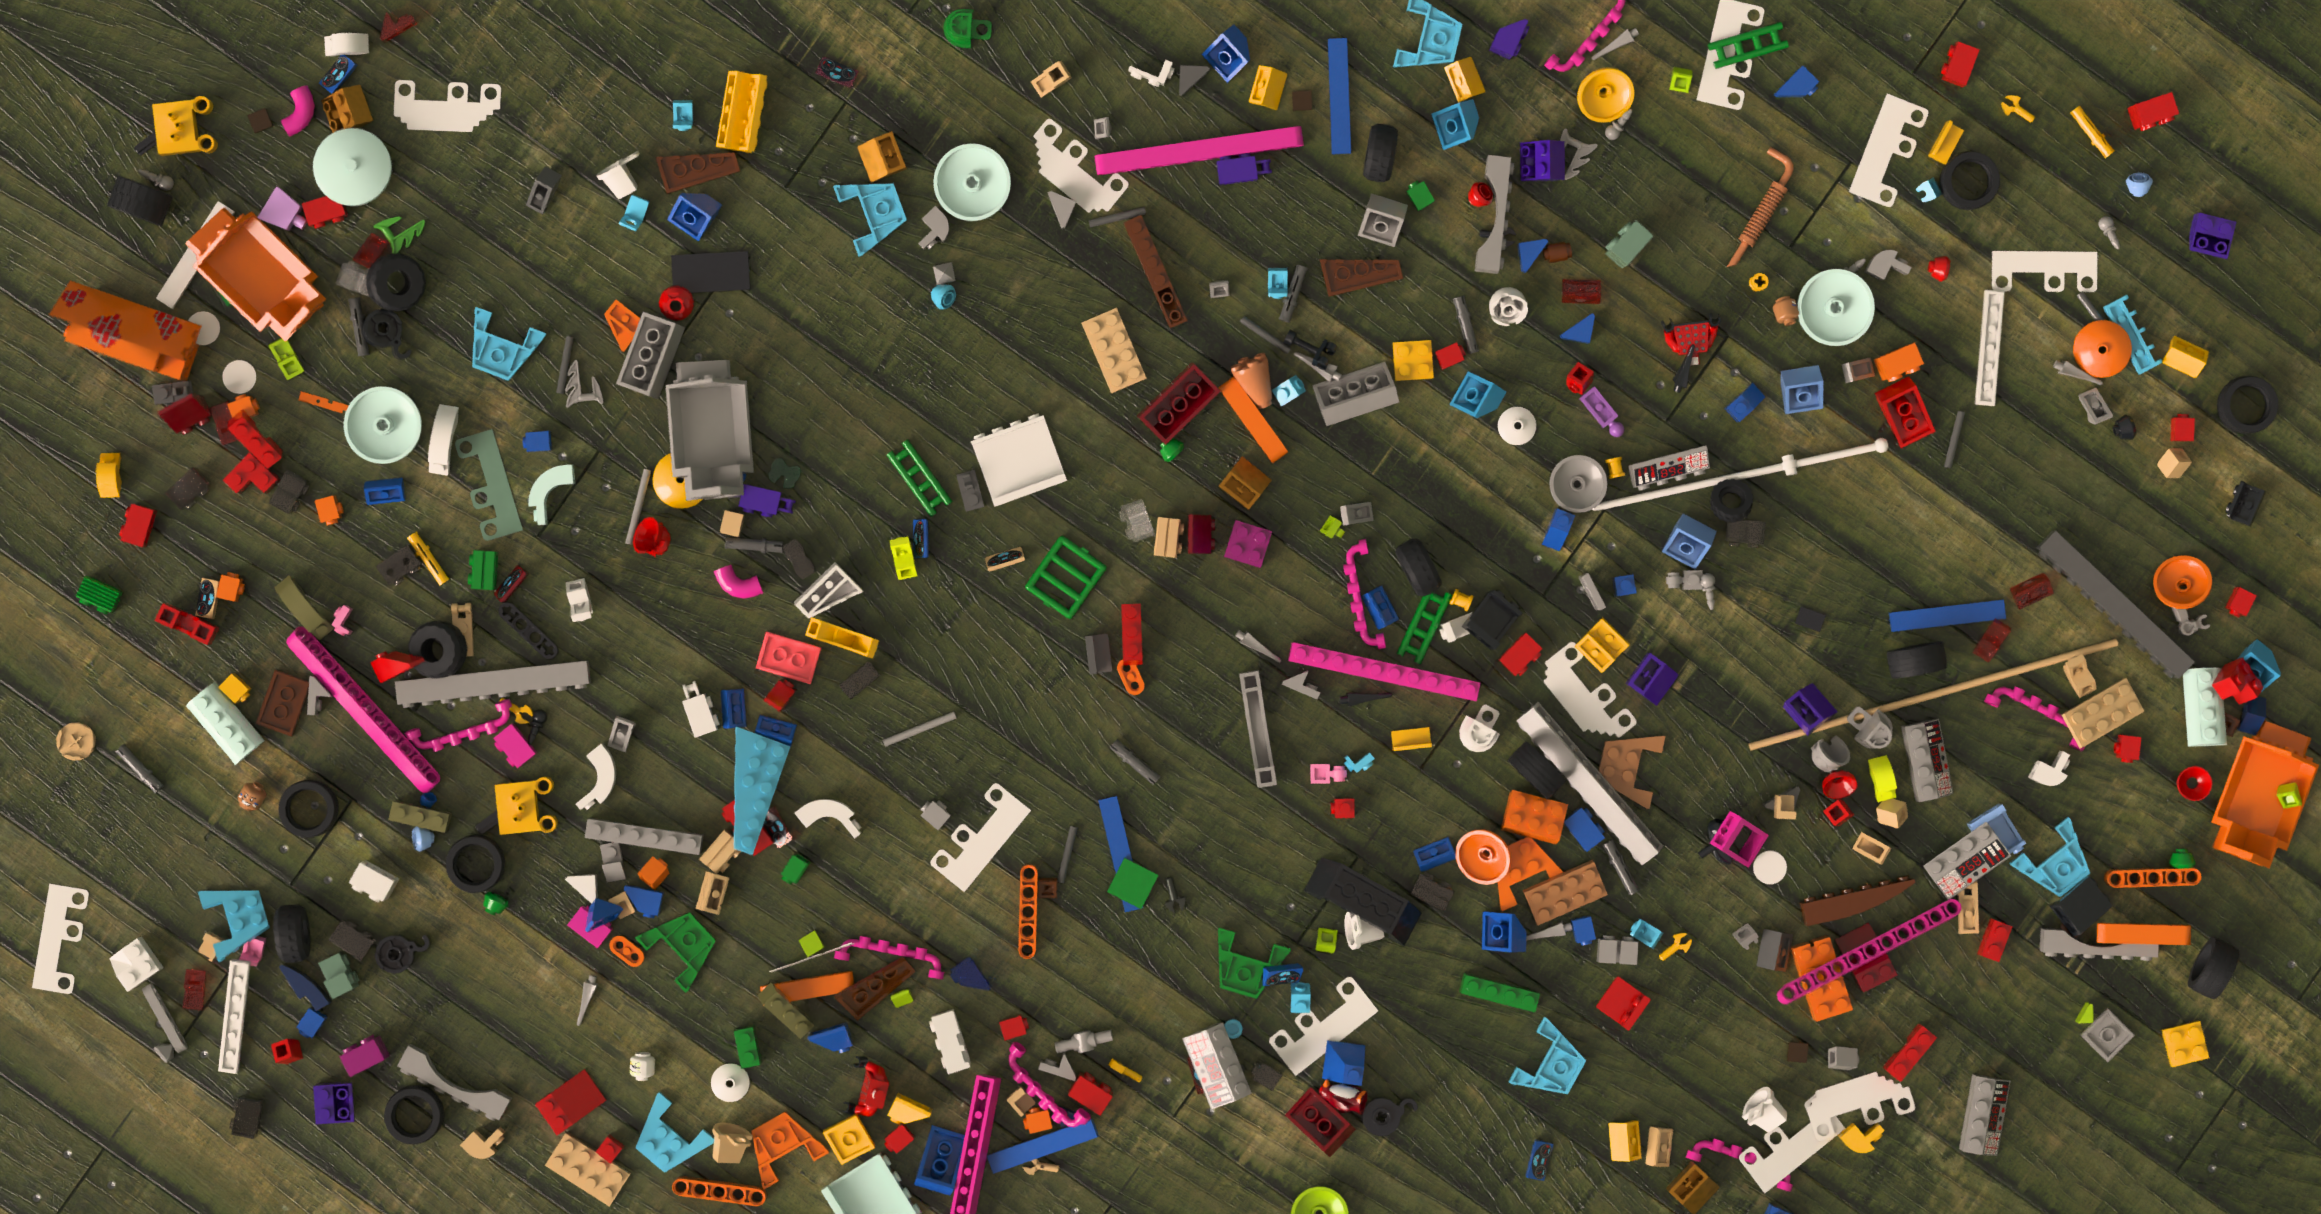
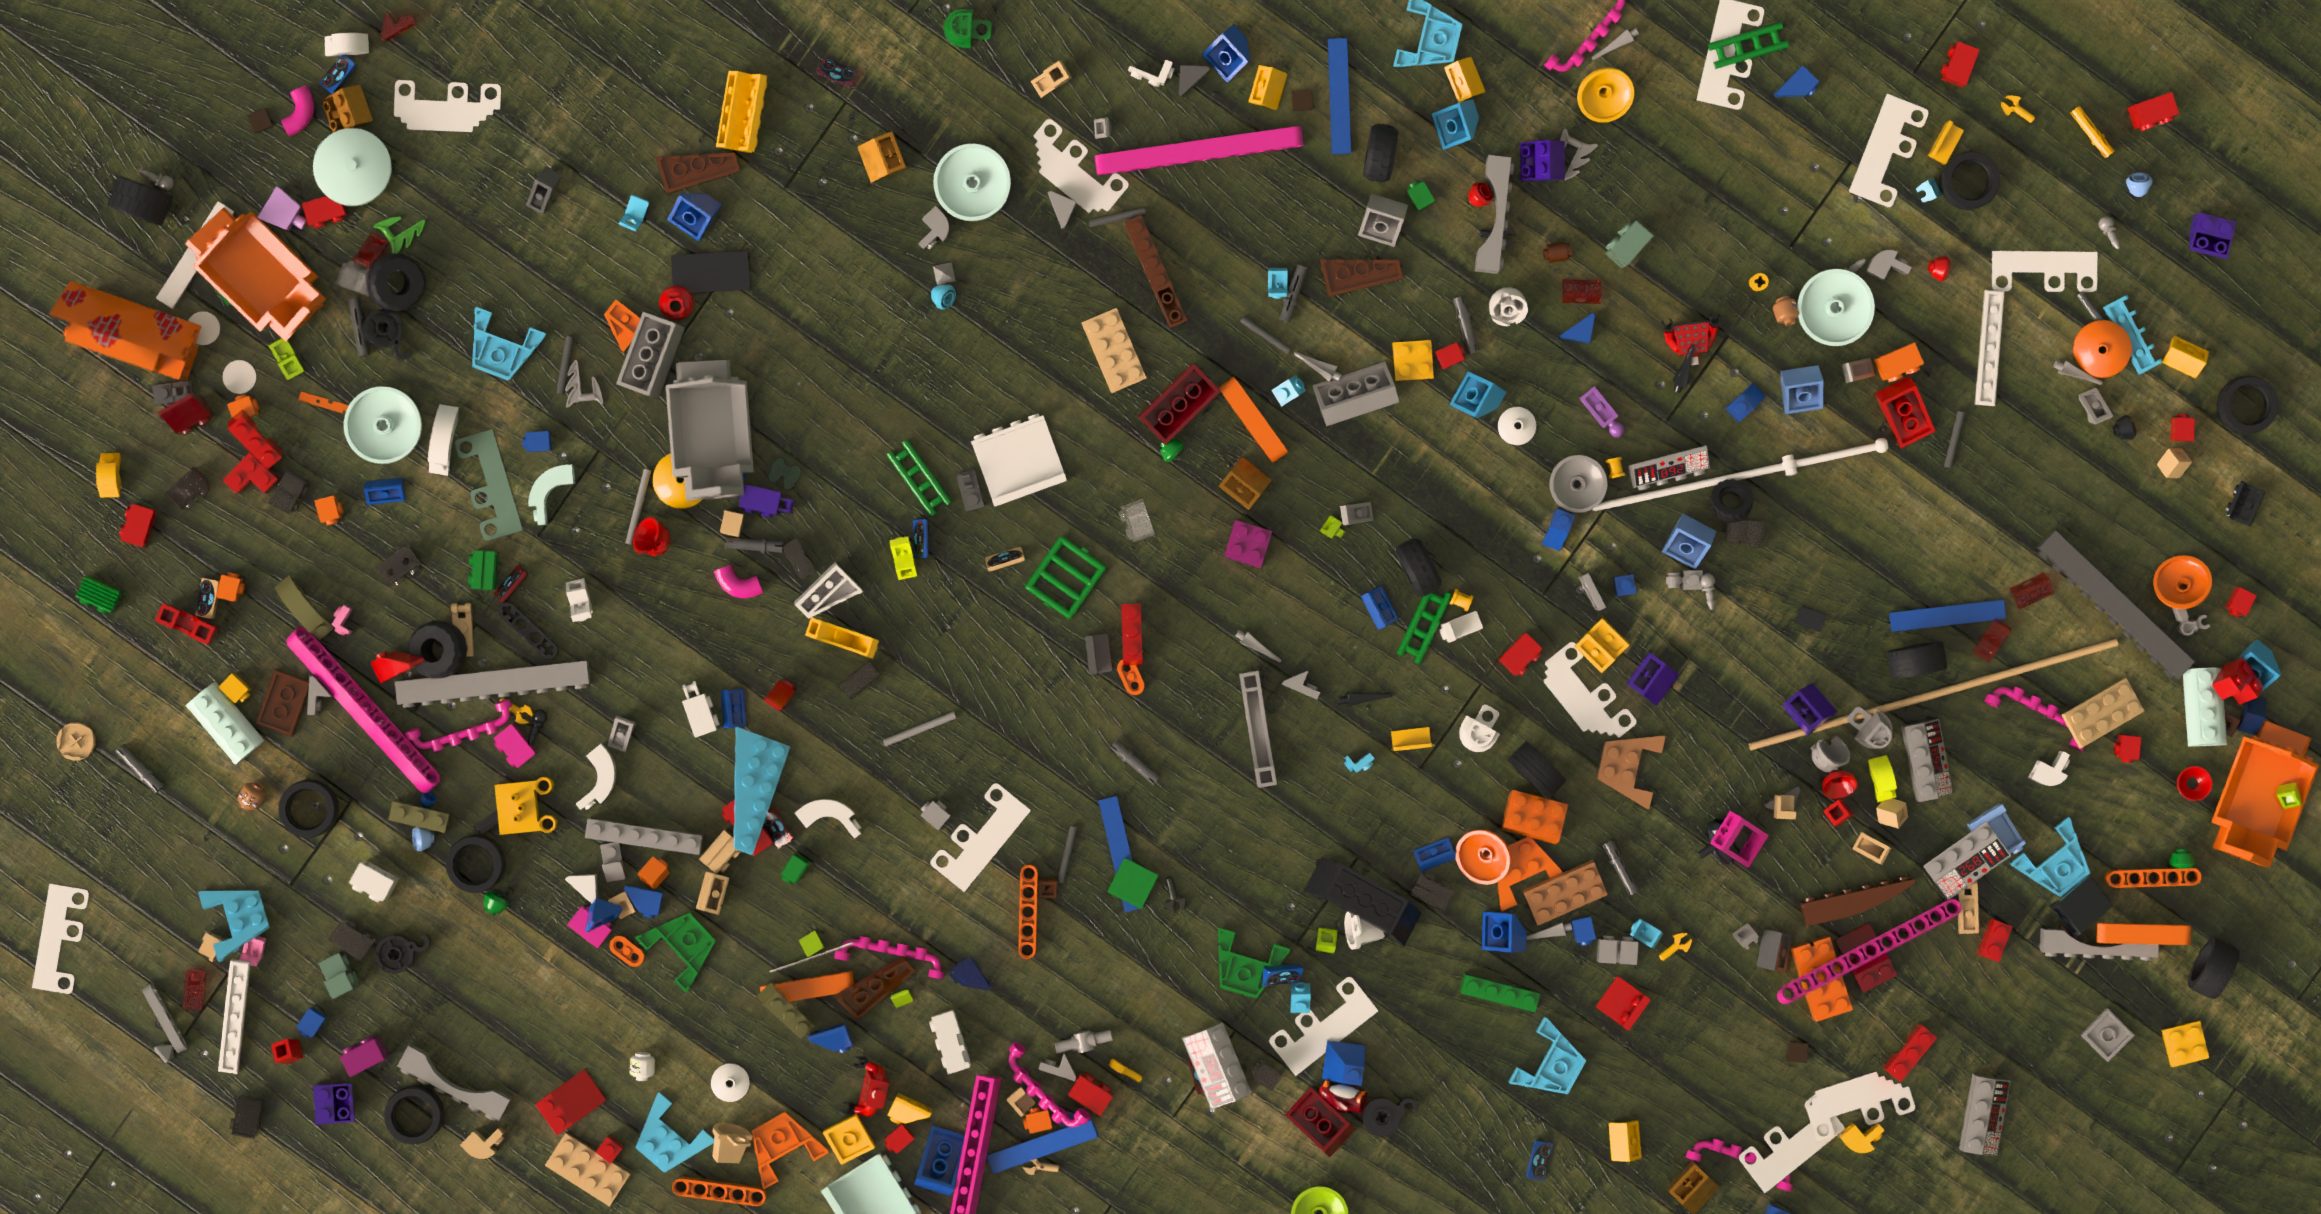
(135, 964): white slope -> none
(177, 129): yellow piece -> none
(221, 417): clear red slope -> none
(292, 933): black tyre -> none
(305, 986): dark blue slope -> none
(414, 539): yellow pin -> none
(588, 990): light grey piece -> none
(619, 177): white container -> none
(683, 114): medium azure bracket -> none
(747, 1046): green brick -> none
(776, 730): blue slope -> none
(788, 657): coral tile -> none
(881, 210): medium azure wing -> none
(1013, 1026): red brick -> none
(1168, 537): tan brick -> none
(1200, 534): dark red slope -> none
(1219, 288): light grey slope -> none
(1233, 1028): medium azure tile -> none
(1240, 169): dark purple brick -> none
(1254, 379): nougat cone -> none
(1320, 361): black bar -> none
(1321, 773): bright pink plate -> none
(1343, 808): red brick -> none
(1357, 605): dark pink bar -> none
(1384, 671): dark pink brick -> none
(1492, 619): black panel -> none
(1507, 39): dark purple slope -> none
(1529, 252): blue slope -> none
(1579, 378): red brick -> none
(1583, 828): blue brick -> none
(1589, 783): brick -> none
(1613, 131): light grey bar -> none
(1659, 1146): tan slope -> none
(1681, 79): lime slope -> none
(1764, 1110): white container -> none
(1765, 209): nougat piece -> none
(1770, 867): white sticker -> none
(1843, 1058): light grey brick -> none
(2079, 675): tan brick -> none
(2086, 1014): lime slope -> none

